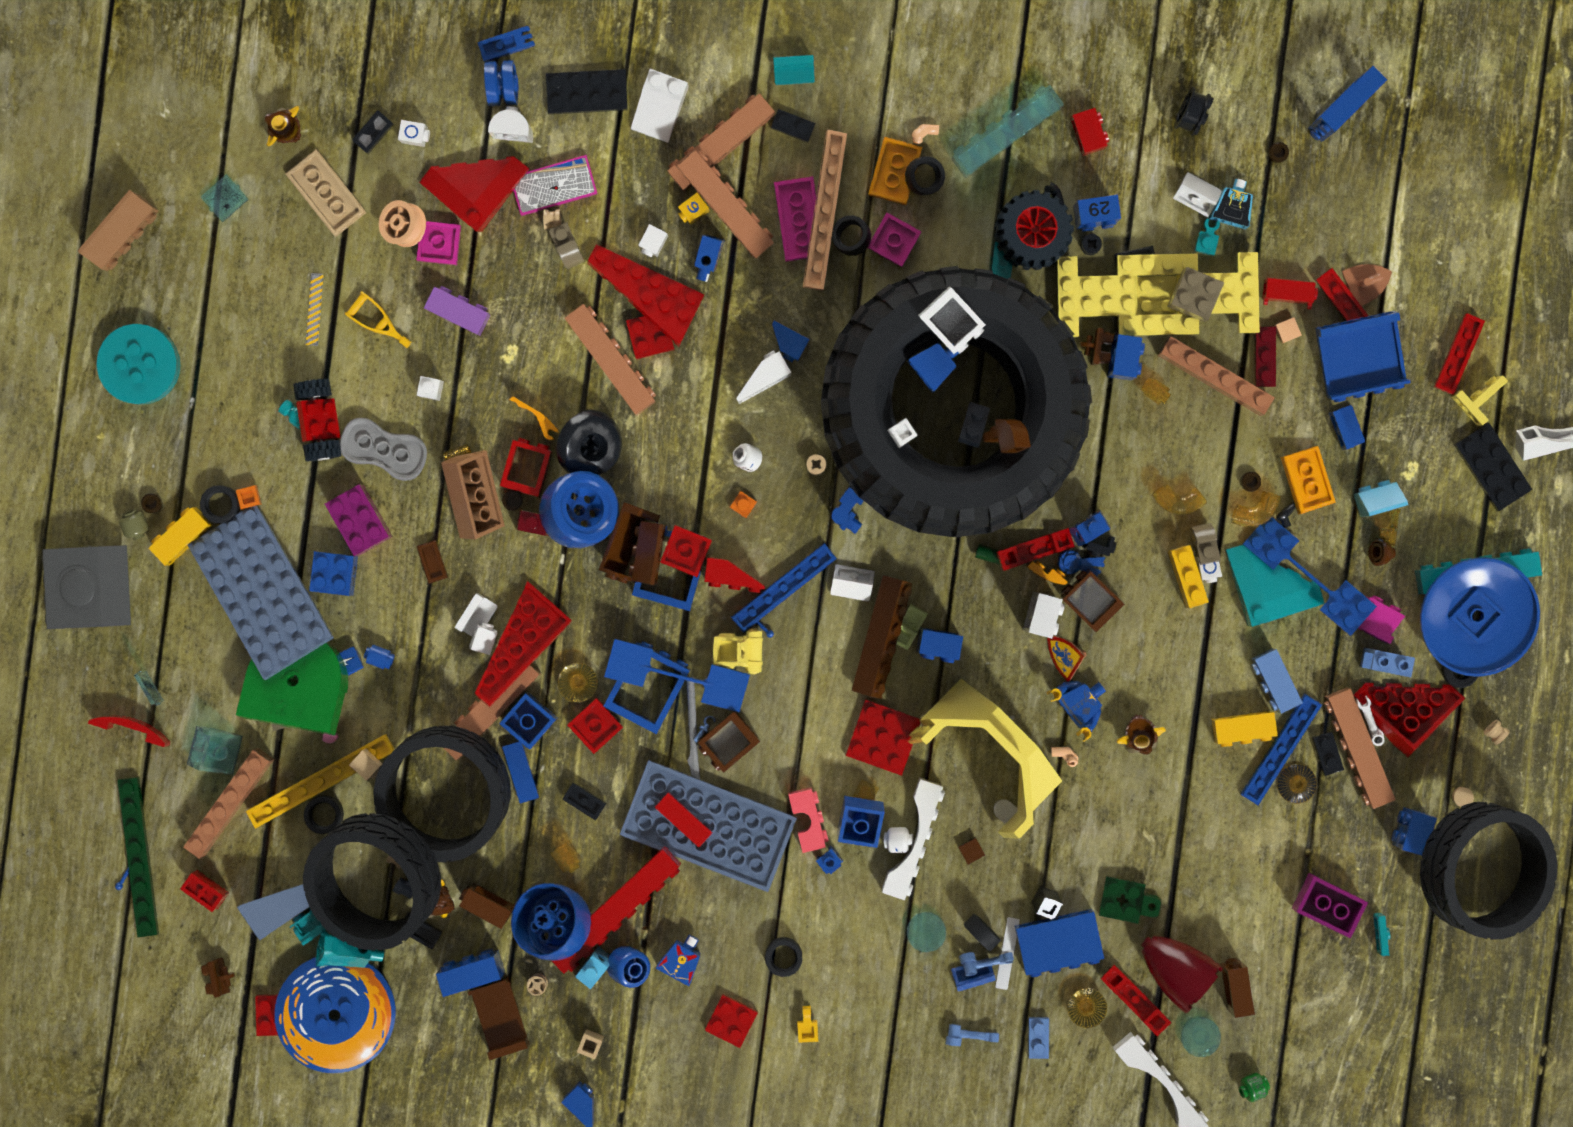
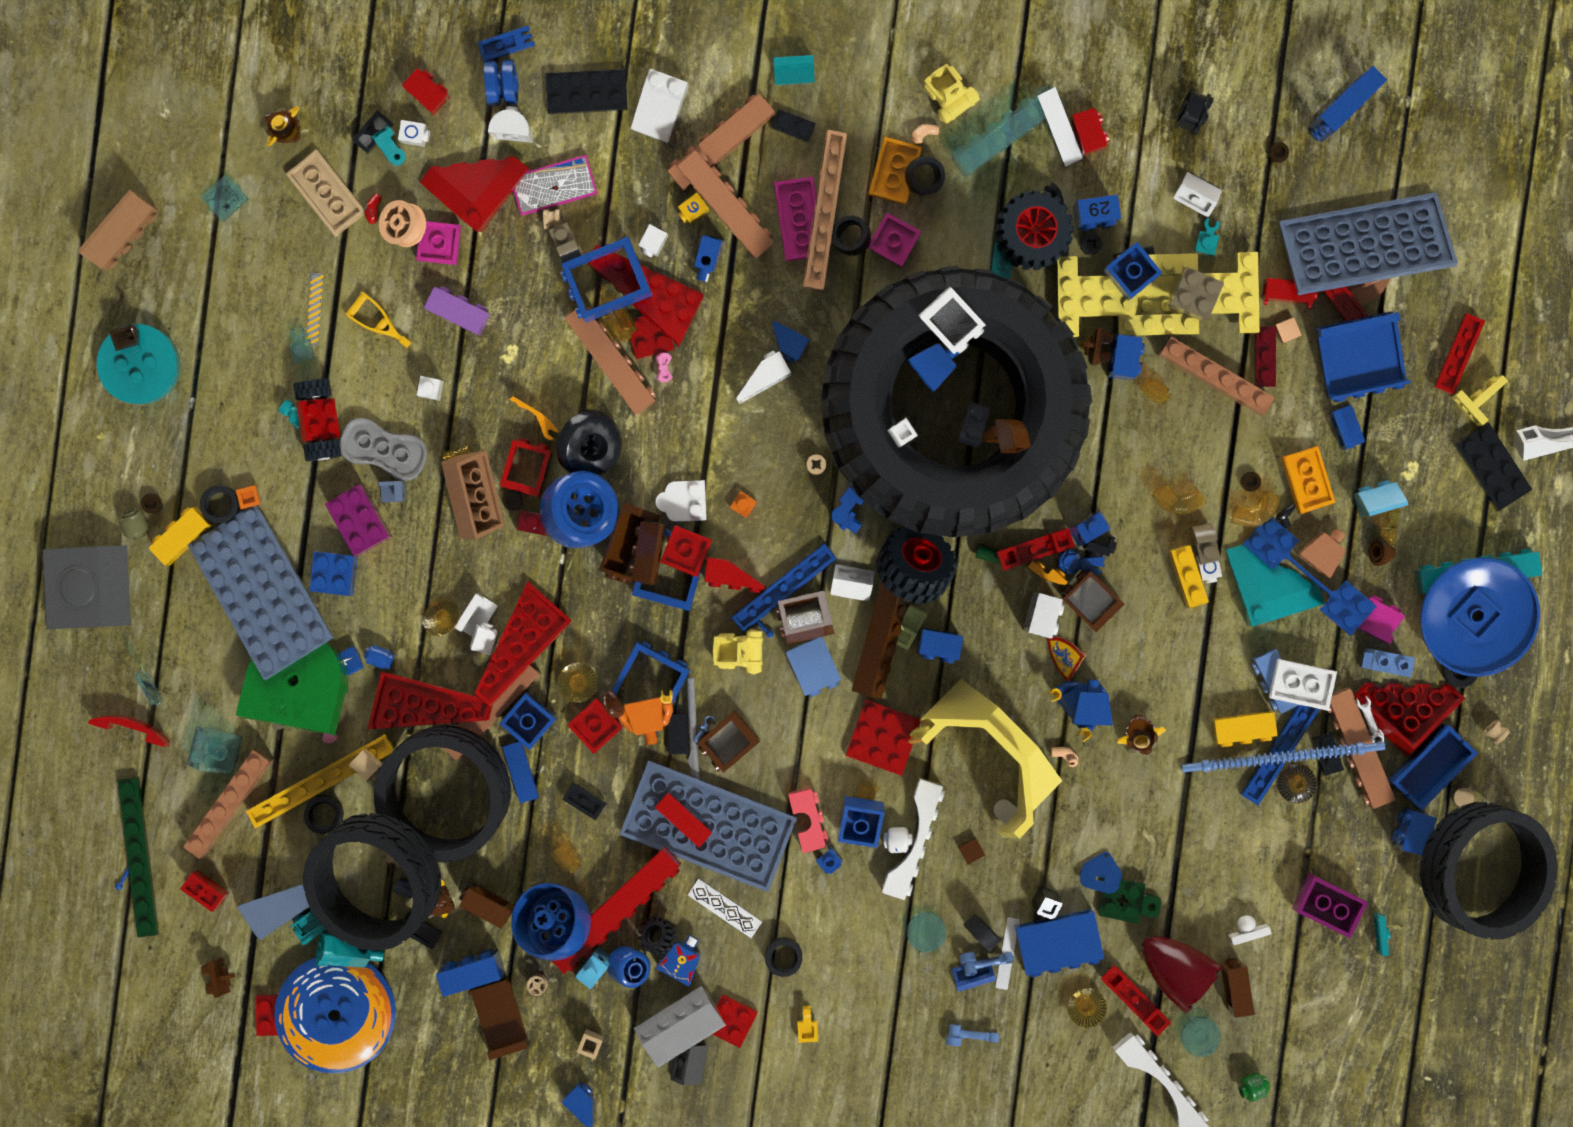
(125, 337): none -> dark brown plate
(301, 349): none -> clear light blue plate
(370, 208): none -> red arm
(392, 491): none -> sand blue panel
(393, 153): none -> teal leg
(416, 703): none -> red wing
(426, 91): none -> red hinge
(432, 561): reddish brown tile -> none
(441, 617): none -> clear yellow dish
(616, 304): none -> blue window
(619, 325): none -> clear yellow brick
(632, 663): blue hinge -> none
(641, 716): none -> orange torso
(663, 360): none -> bright pink piece
(666, 939): none -> black tyre
(678, 734): none -> black tile
(680, 1026): none -> light grey slope
(683, 501): none -> white plate
(689, 1066): none -> dark grey panel
(724, 908): none -> white sticker
(747, 457): white head -> none
(803, 617): none -> reddish brown window
(813, 666): none -> medium blue panel
(916, 565): none -> black wheel
(948, 90): none -> light yellow piece
(1038, 1038): medium blue piece -> none
(1060, 127): none -> white sticker
(1092, 706): none -> blue torso
(1102, 868): none -> blue piece
(1132, 271): none -> blue brick
(1234, 206): torso -> none
(1248, 930): none -> white tile
(1302, 684): none -> white tile
(1324, 552): none -> nougat torso
(1360, 748): none -> medium blue hose
(1367, 243): none -> sand blue plate
(1432, 766): none -> blue piece

